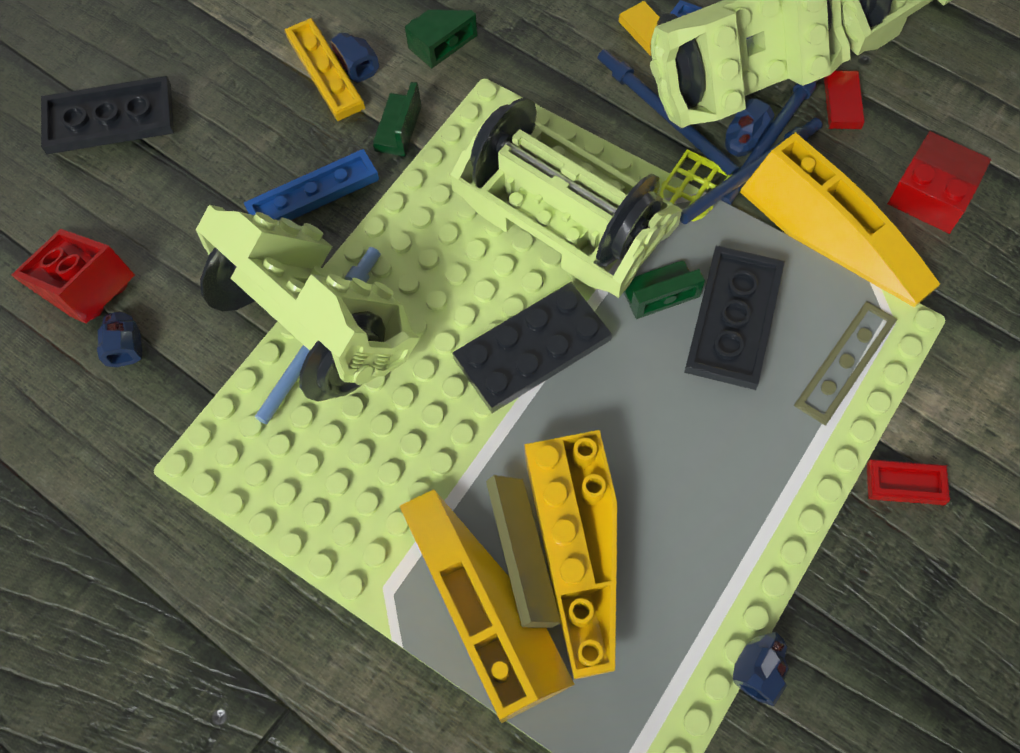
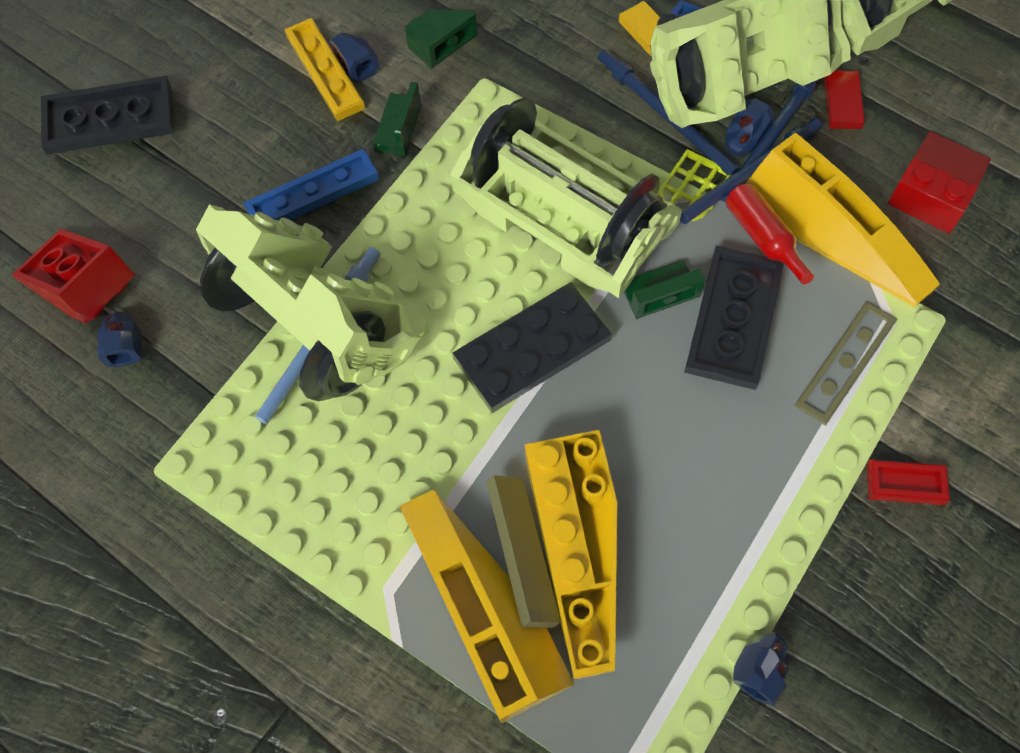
(767, 229): none -> red piece

